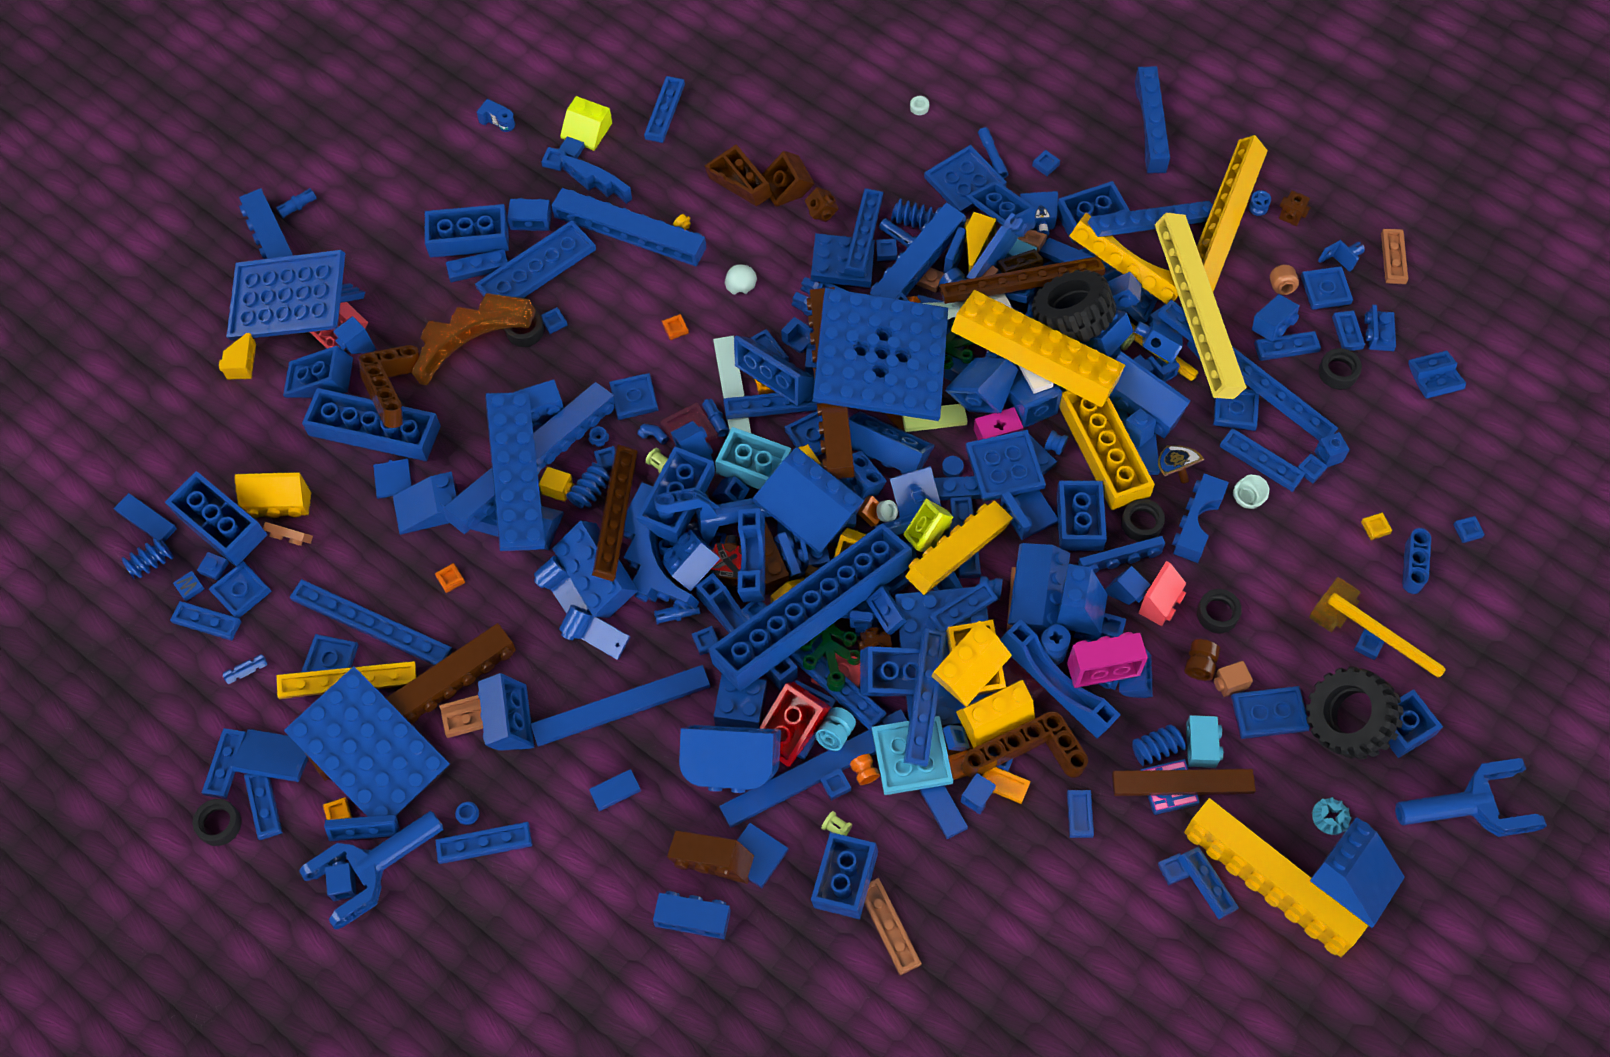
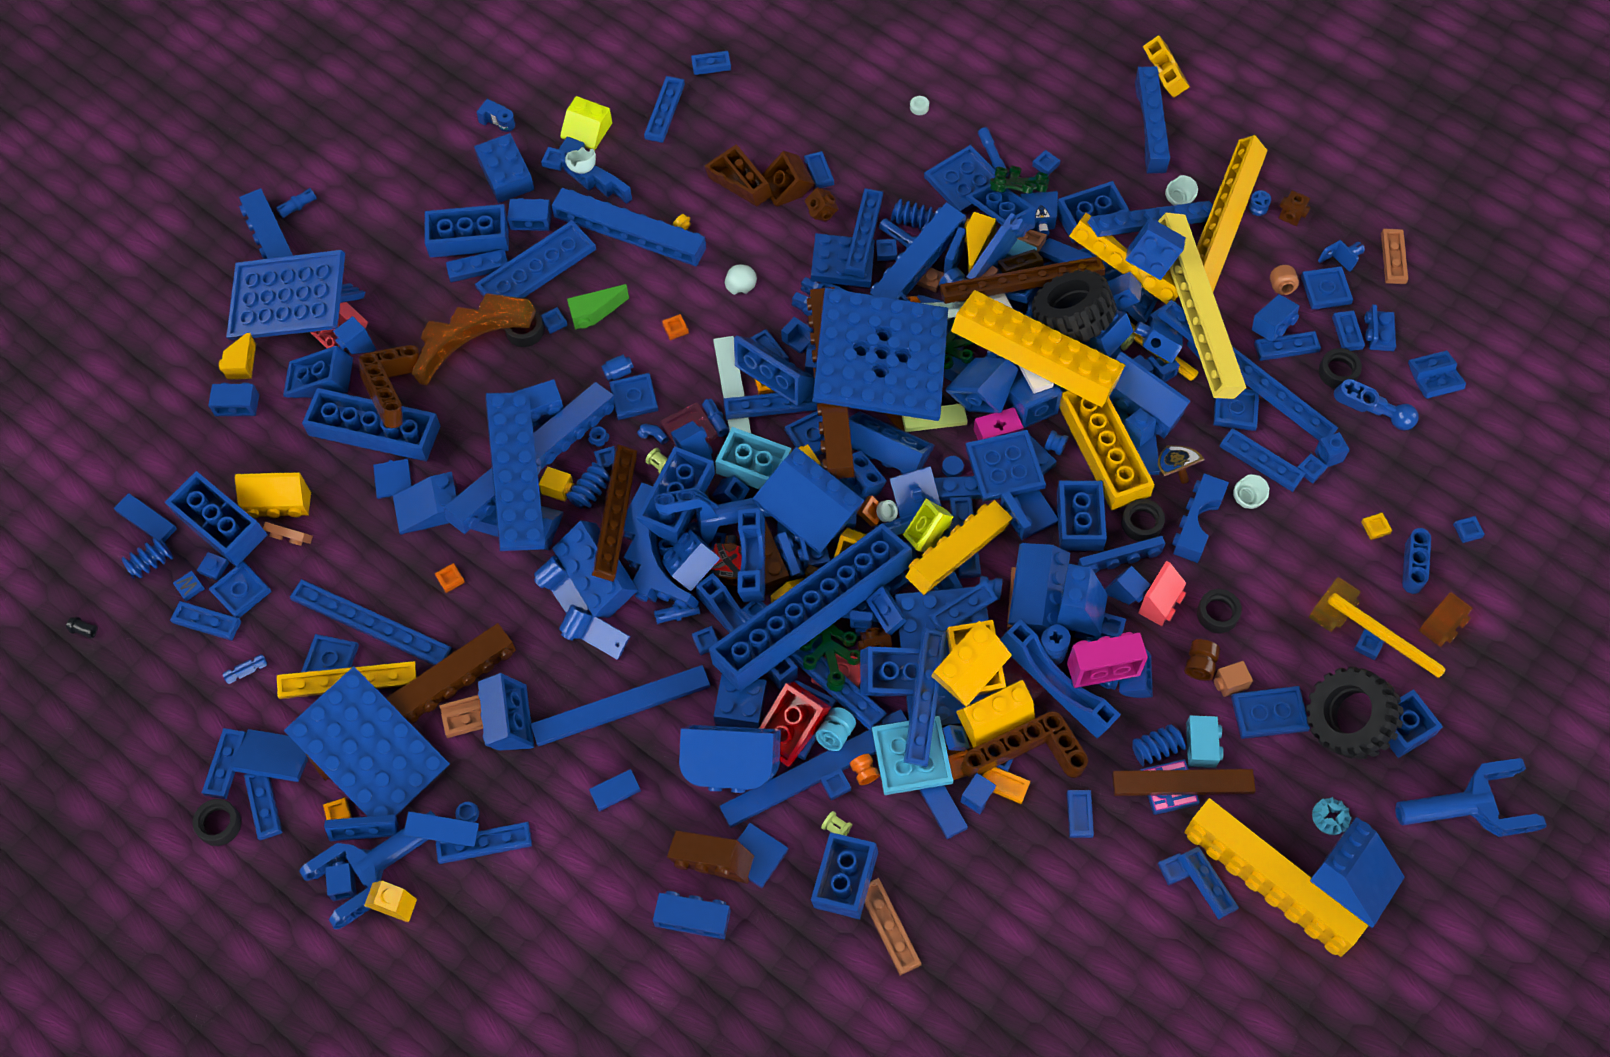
(76, 625): none -> black pin
(233, 399): none -> blue brick
(391, 900): none -> yellow slope
(441, 829): none -> blue tile
(504, 168): none -> blue brick
(581, 160): none -> light aqua hair
(594, 306): none -> bright green slope
(617, 367): none -> blue brick
(711, 62): none -> blue plate
(819, 170): none -> blue tile
(1026, 185): none -> dark green plant
(1155, 248): none -> blue brick
(1167, 66): none -> yellow arch
(1181, 190): none -> light aqua hair
(1352, 393): none -> blue beam
(1445, 620): none -> clear orange brick

